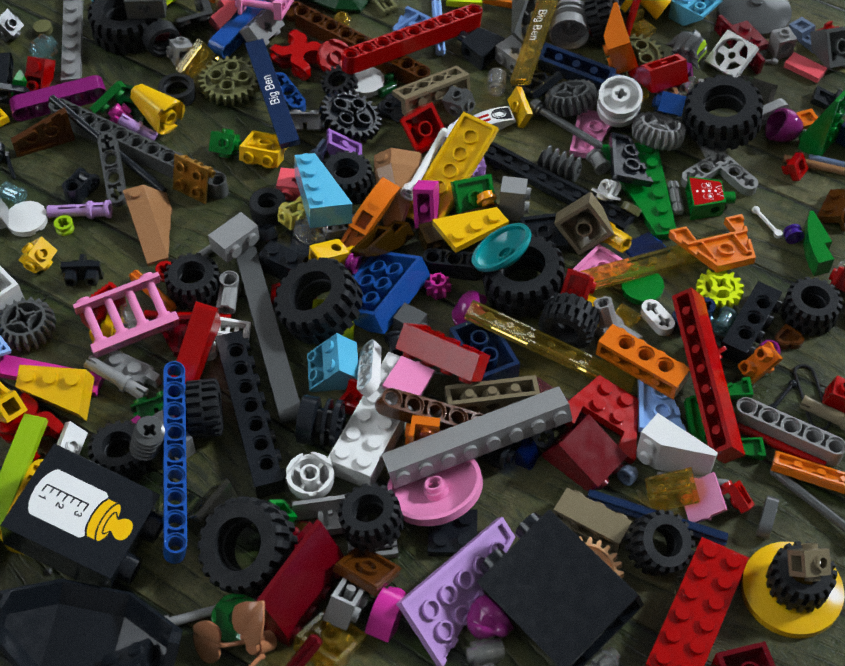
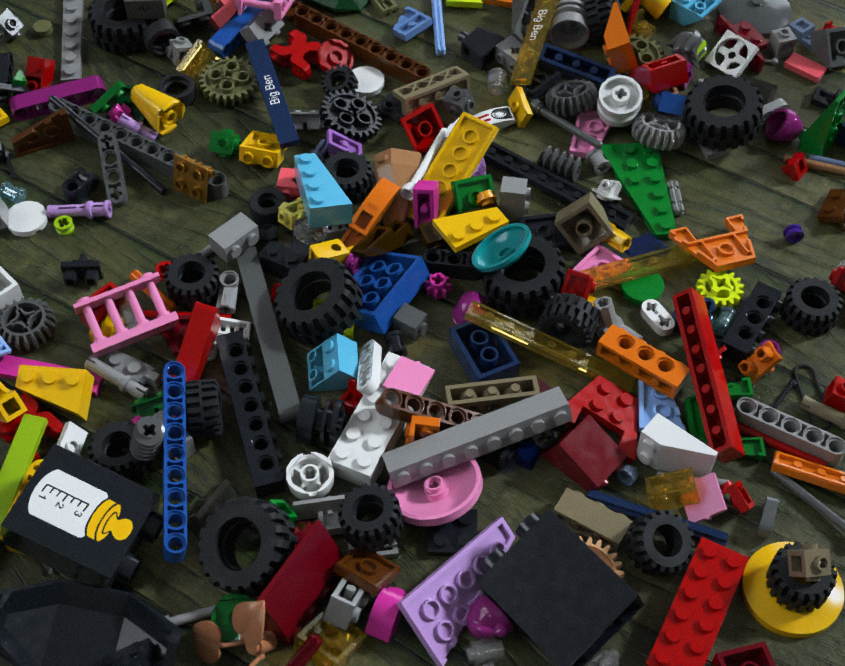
(37, 255): yellow brick -> none
(43, 47): clear light blue head -> none
(151, 219): medium nougat wedge -> none
(295, 96): blue beam -> none
(343, 18): clear yellow plate -> none
(390, 84): dark green arm -> none
(410, 39): red beam -> none
(442, 351): wedge -> none
(625, 161): black wing -> none
(628, 315): clear yellow slope -> none
(631, 208): olive tile -> none
(686, 87): clear slope -> none
(707, 197): torso -> none
(744, 182): light grey beam -> none
(777, 233): white hinge -> none
(789, 338): reddish brown tile -> none
(808, 117): orange plate -> none
(817, 246): green slope -> none

